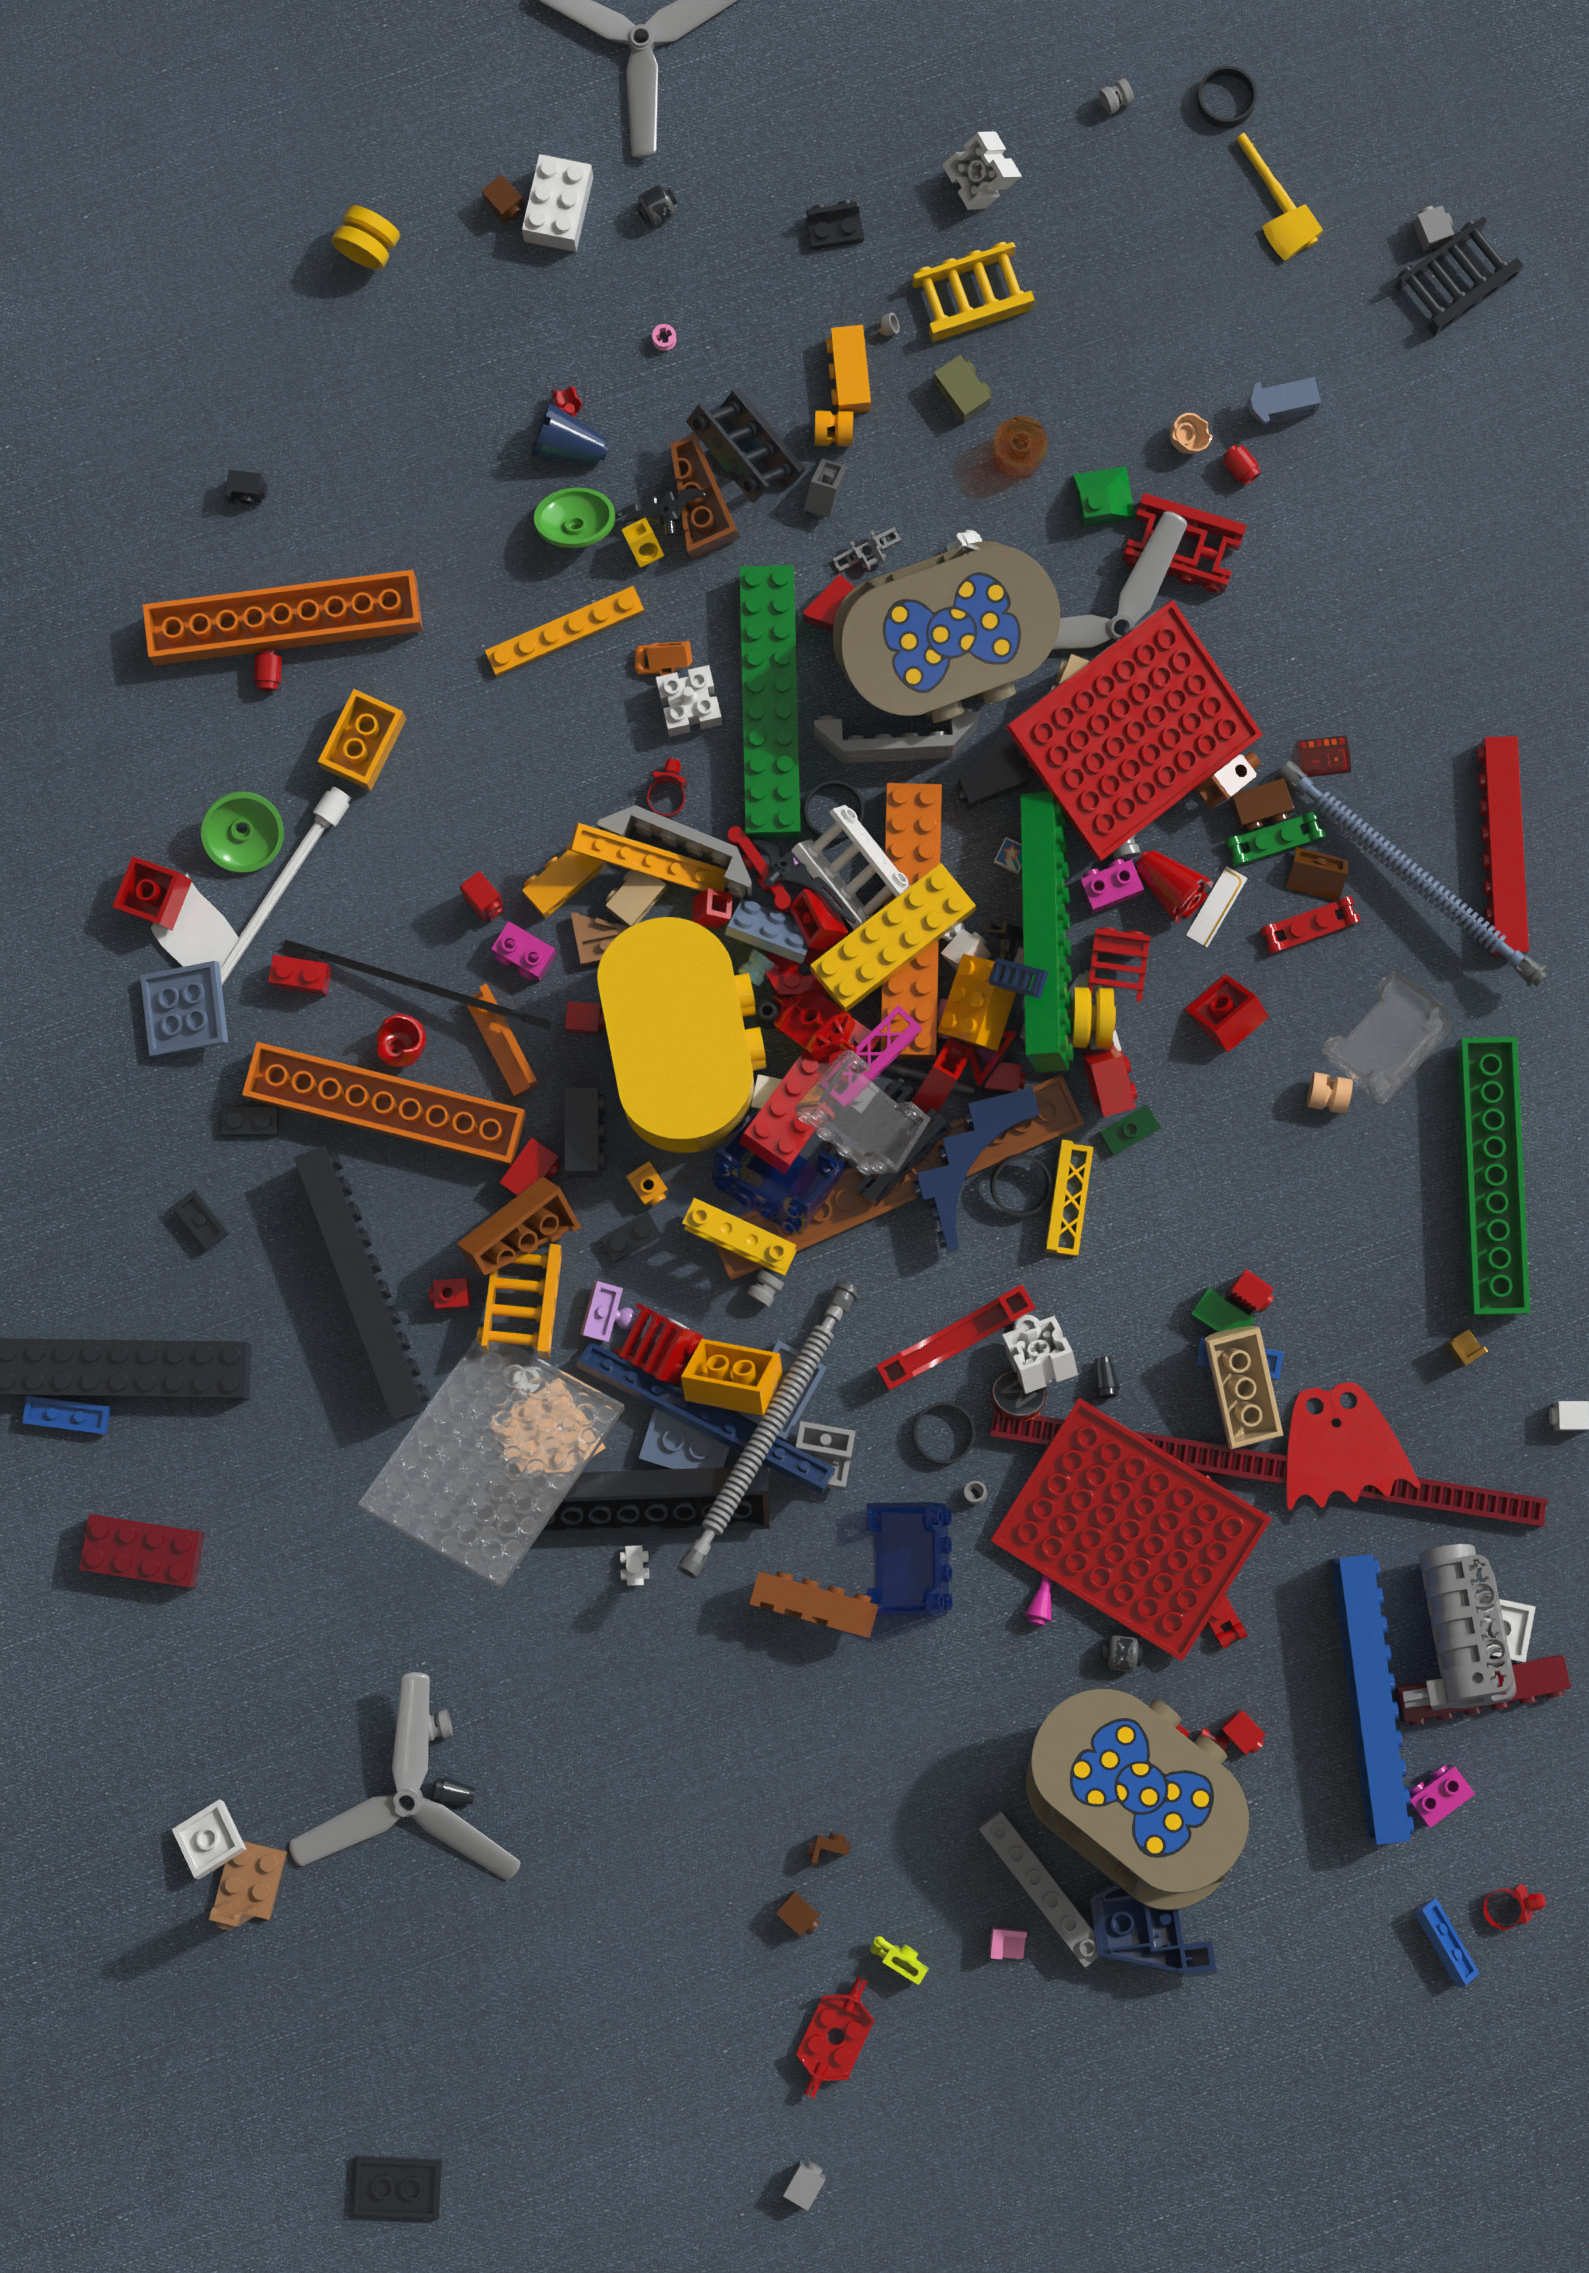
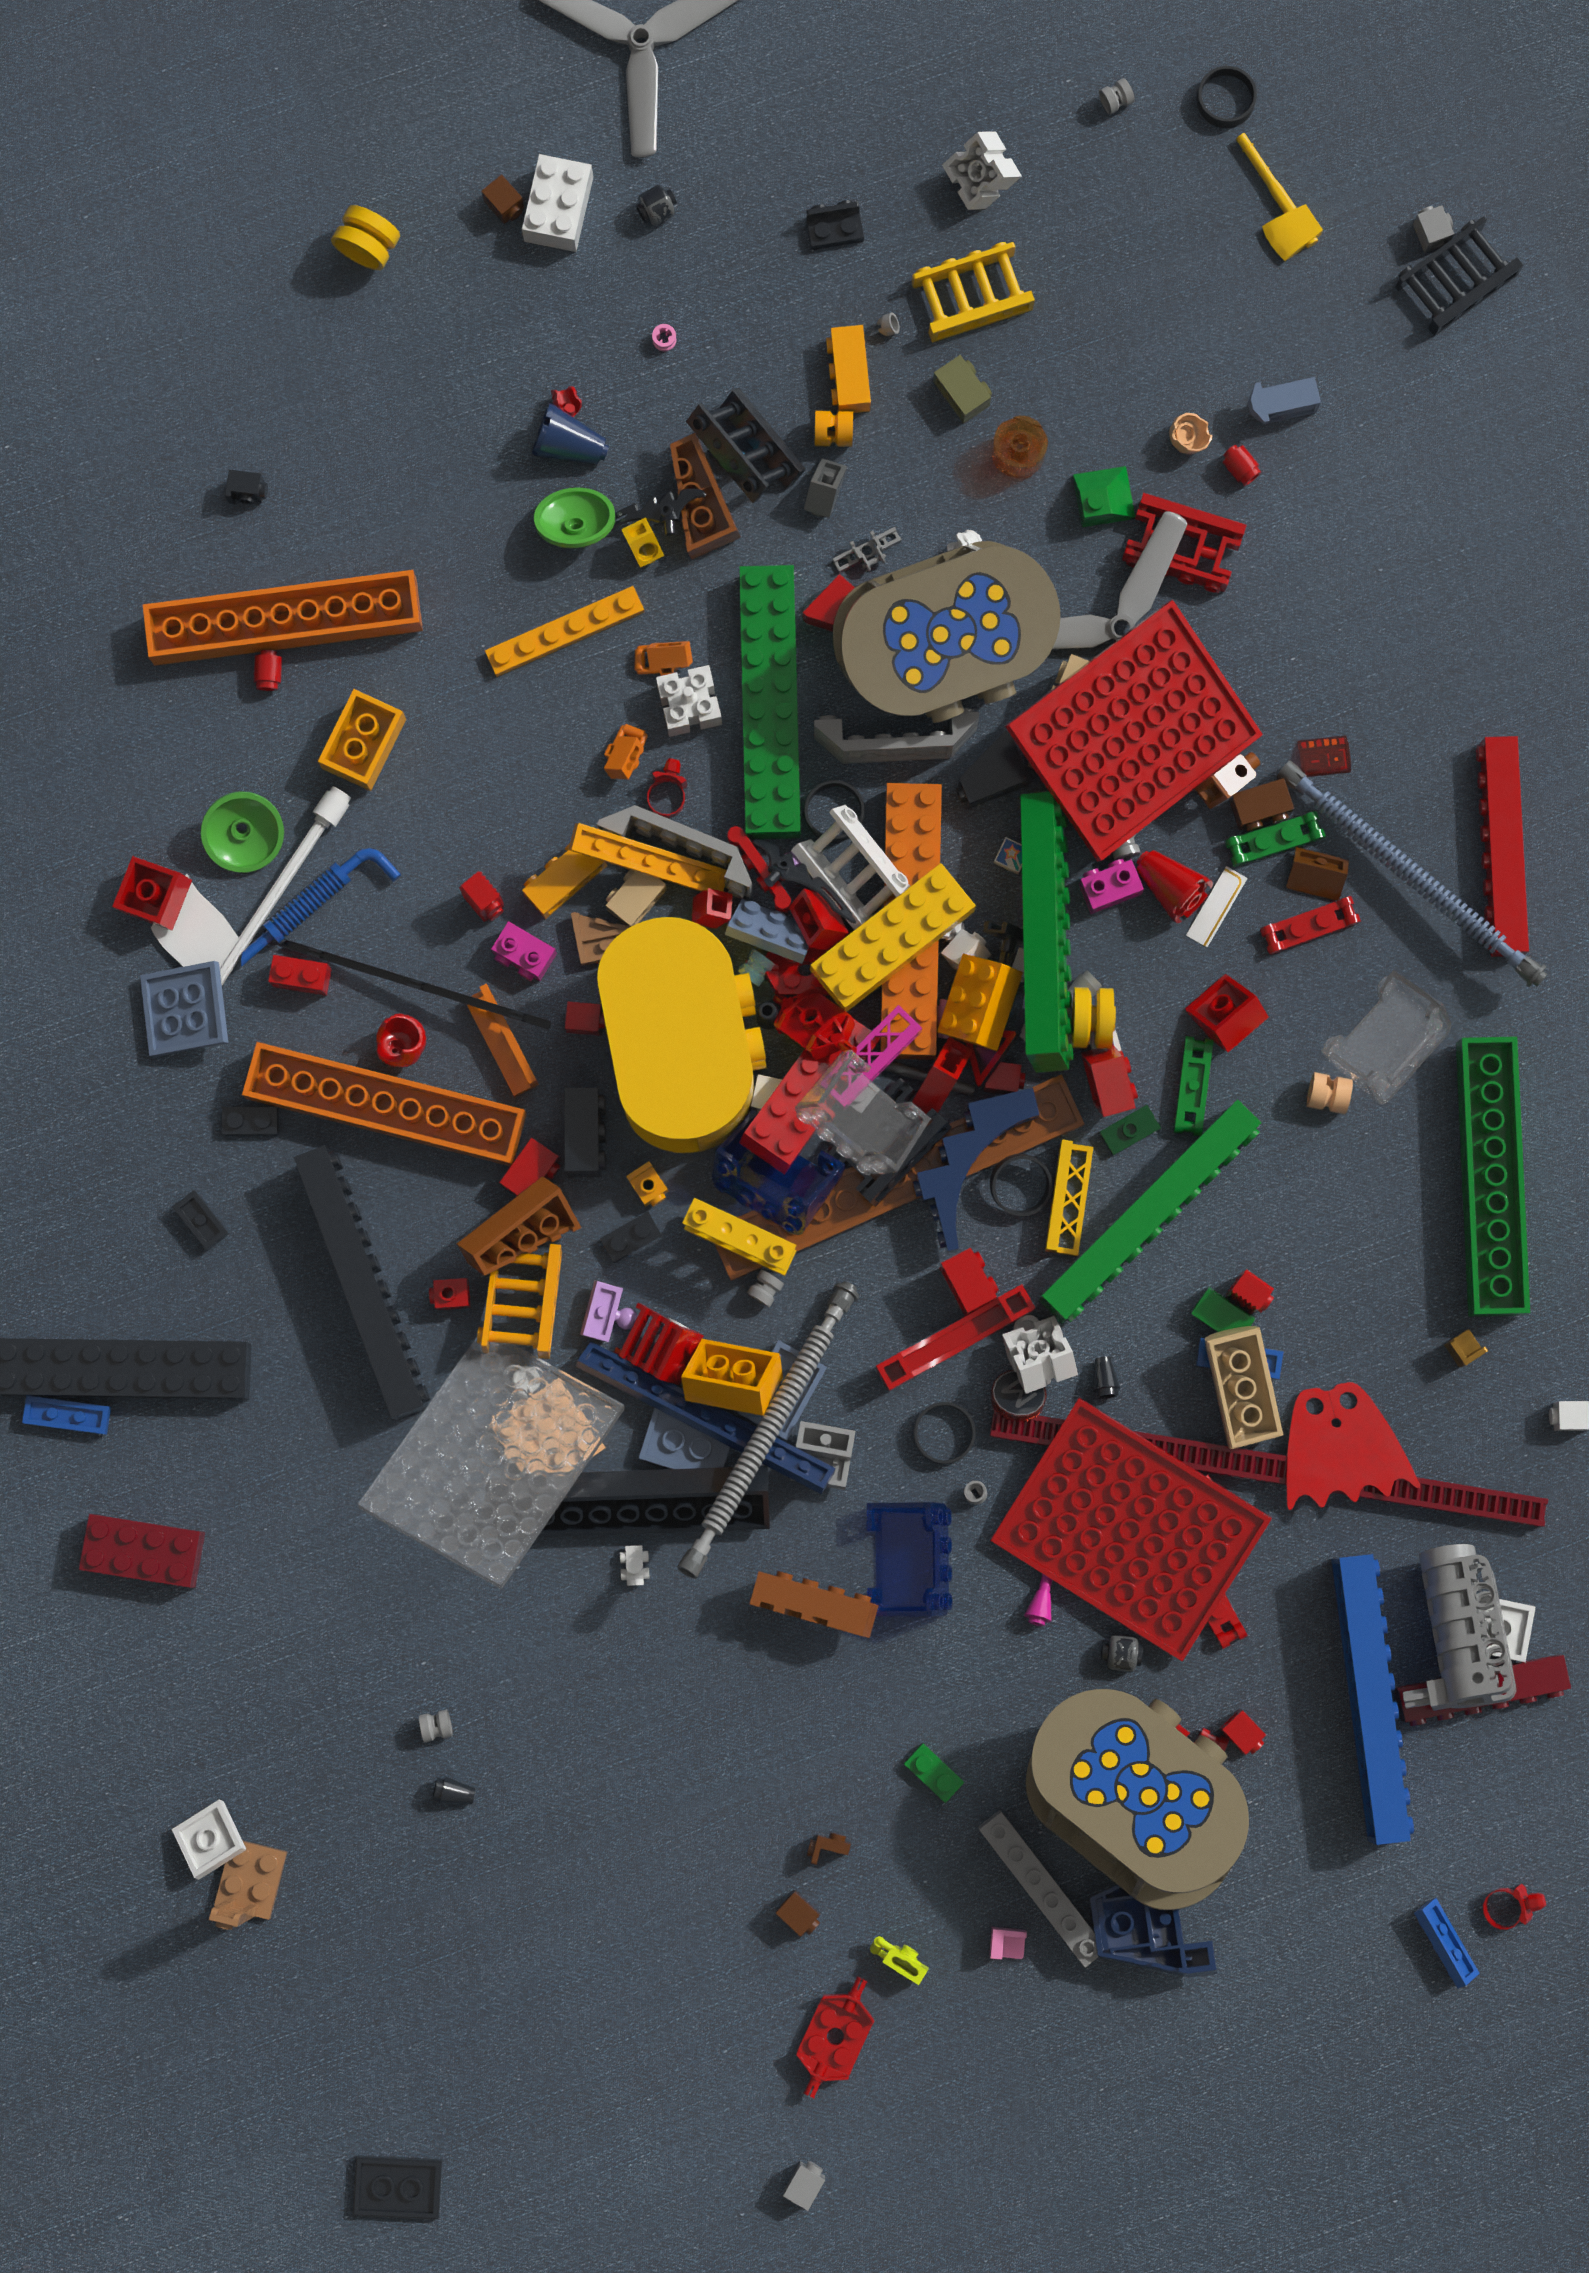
(314, 897): none -> blue piece
(381, 1812): light grey piece -> none
(625, 752): none -> orange piece
(934, 1773): none -> green plate
(968, 1281): none -> red brick
(1005, 970): dark blue slope -> none
(1128, 944): red plate -> none
(1153, 1208): none -> green brick
(1193, 1086): none -> green plate
(1439, 1795): dark pink brick -> none

